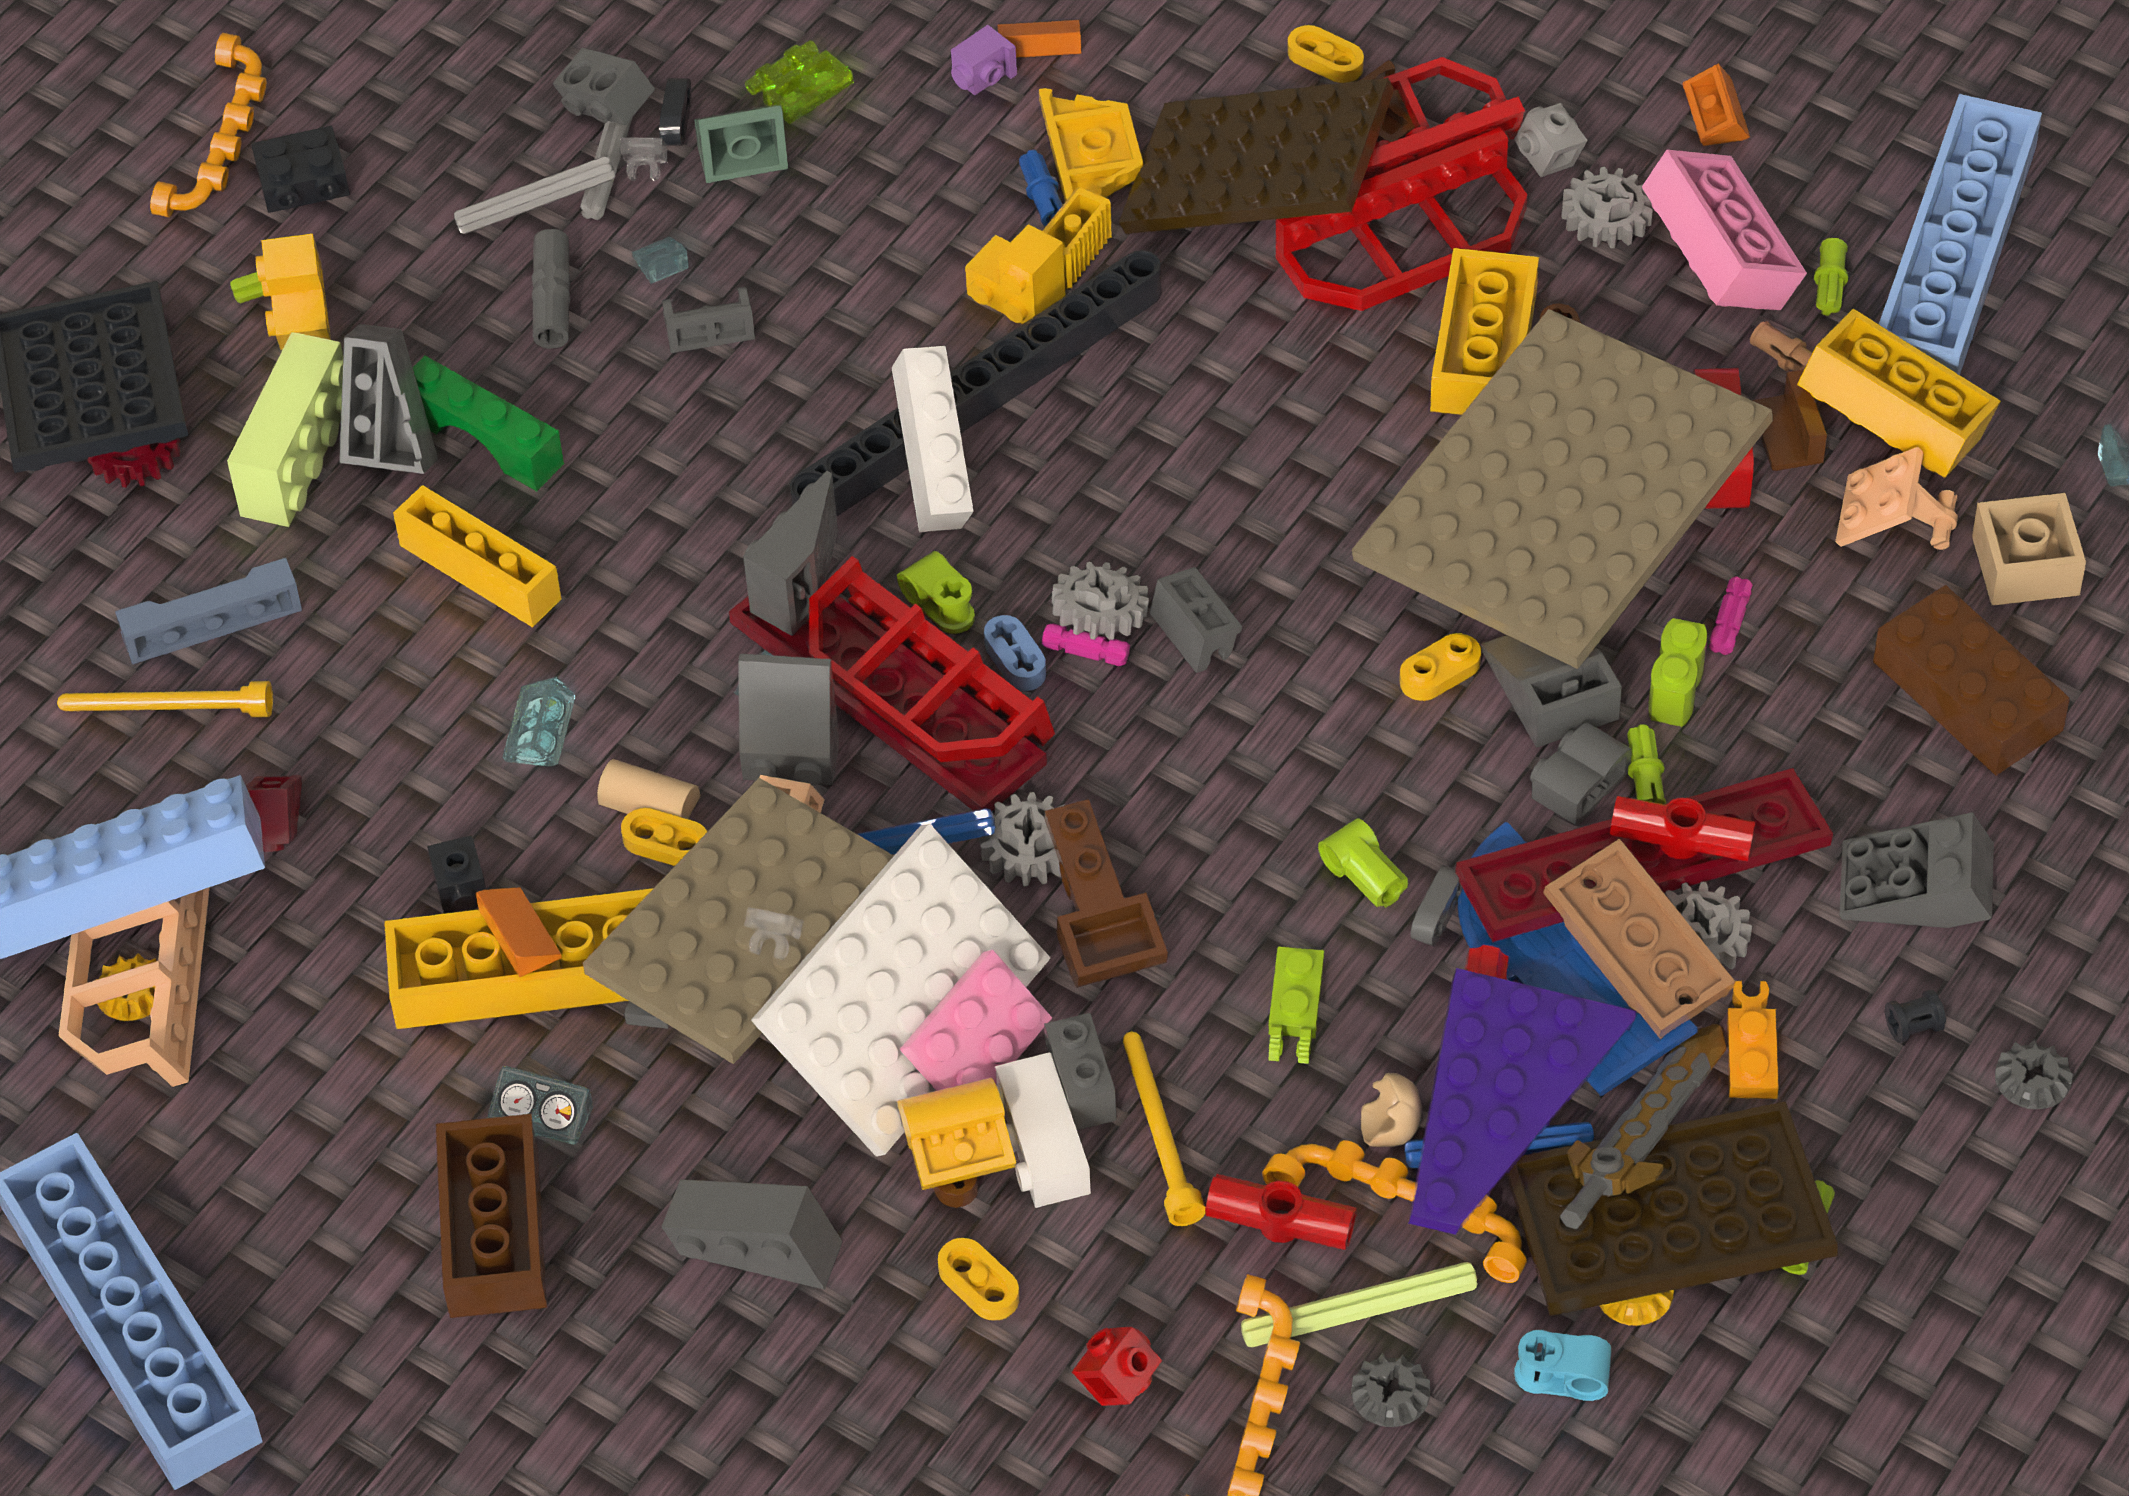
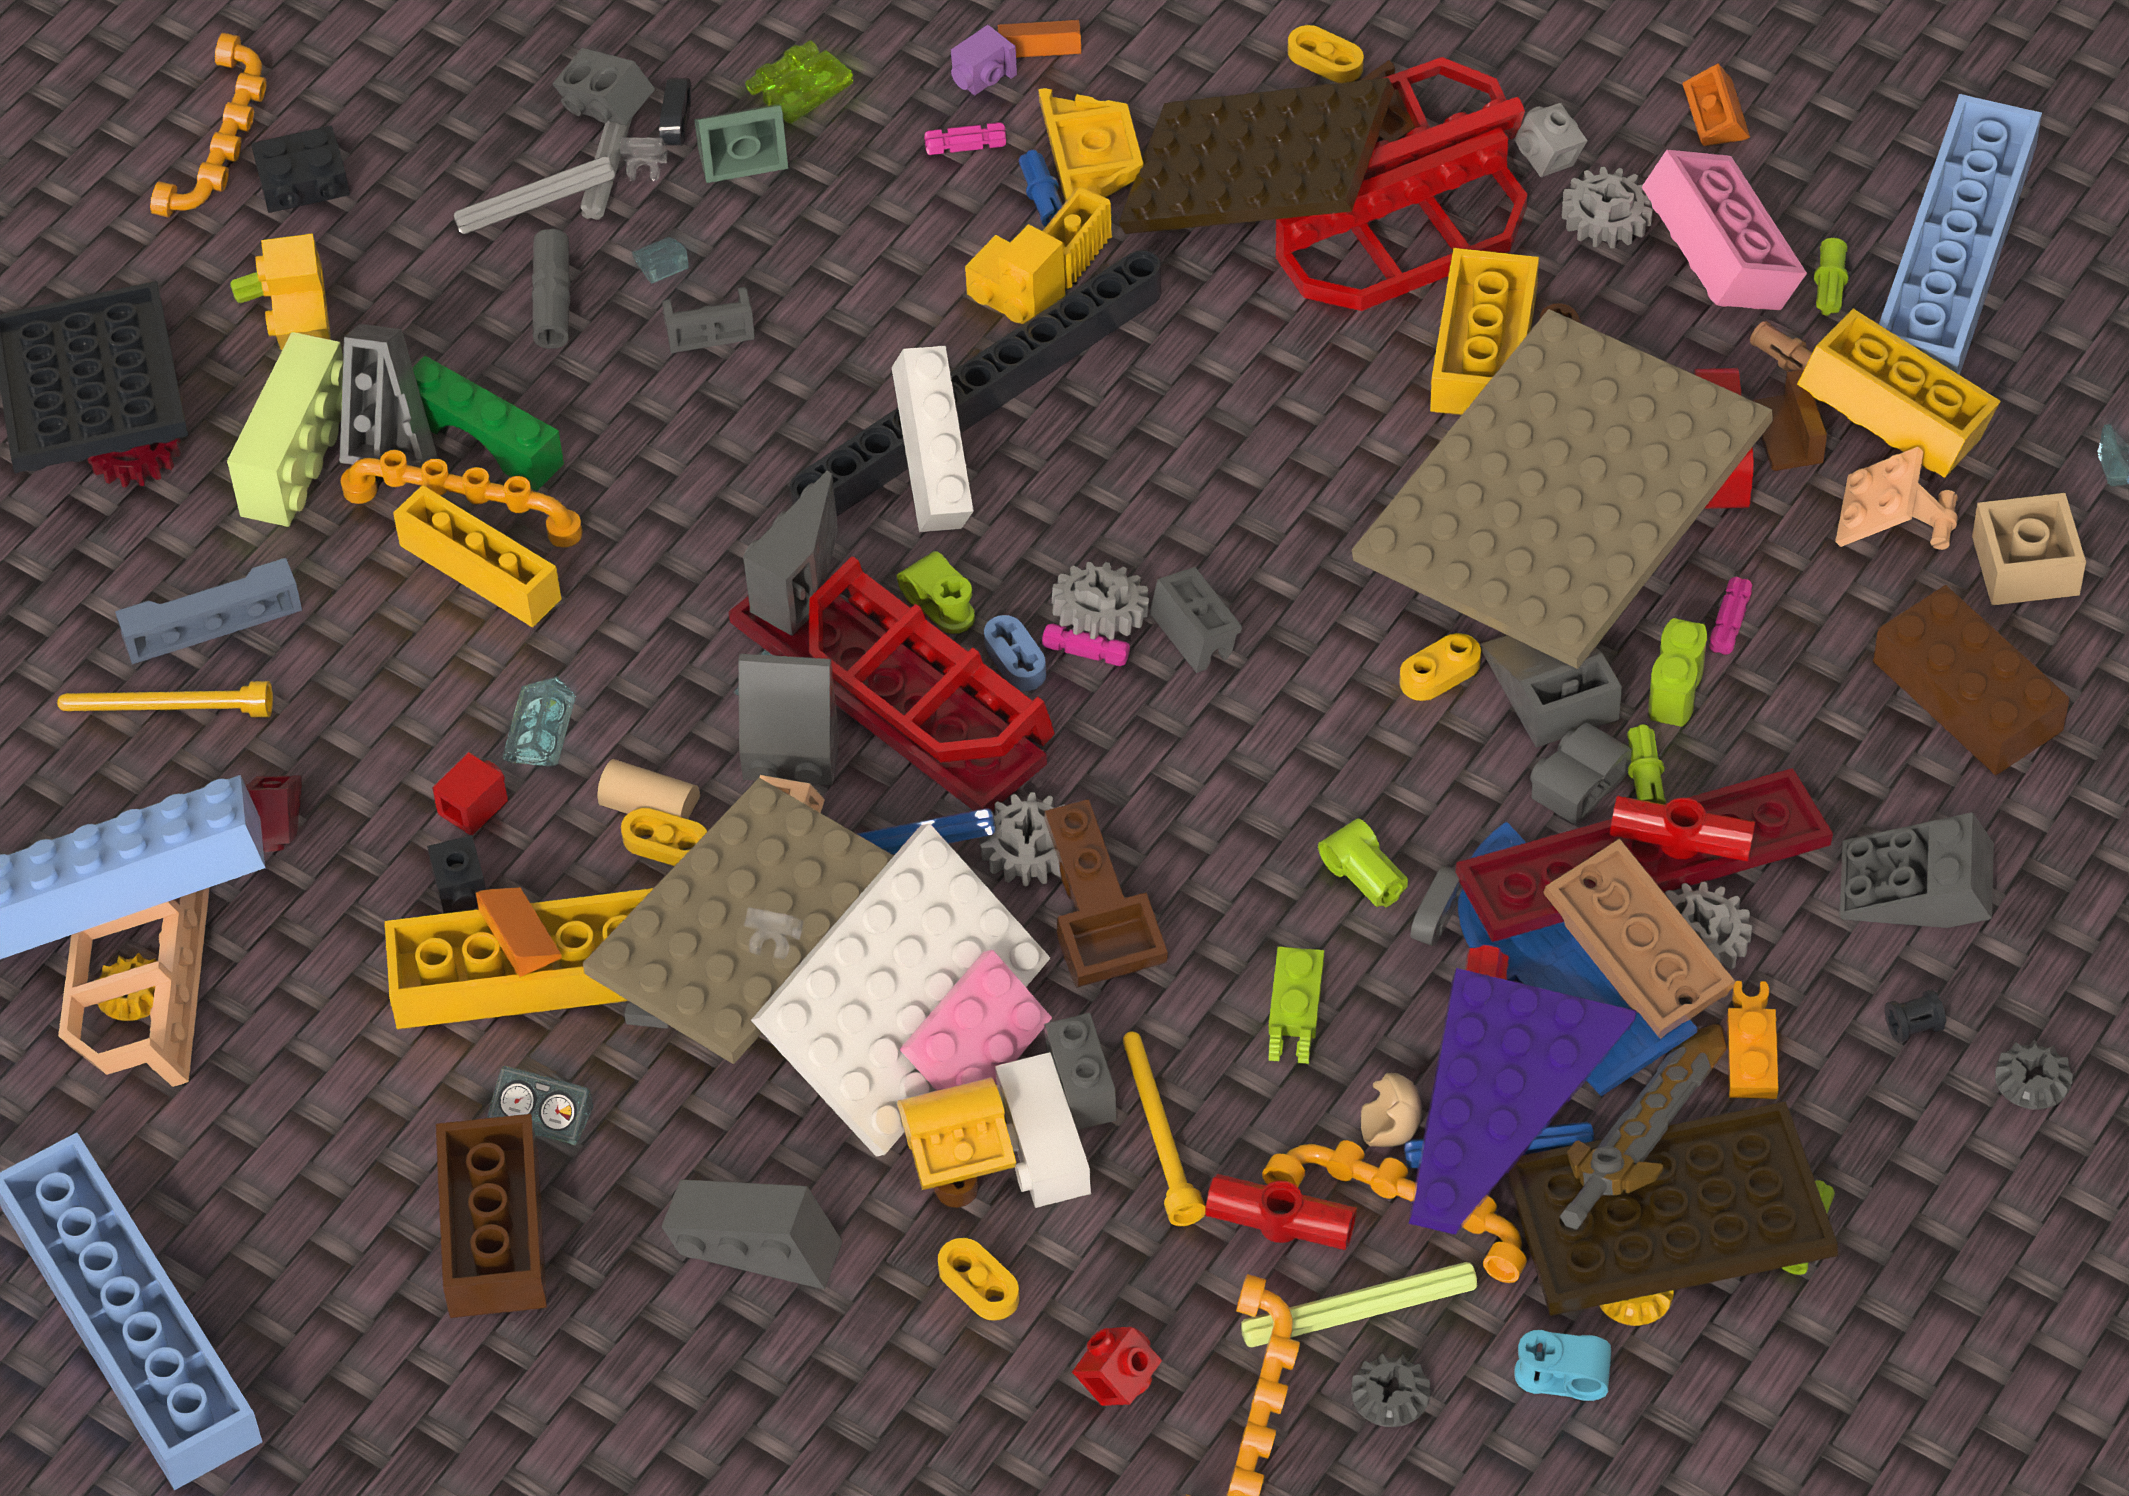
(360, 486): none -> light orange bar
(470, 793): none -> red brick
(965, 138): none -> dark pink axle

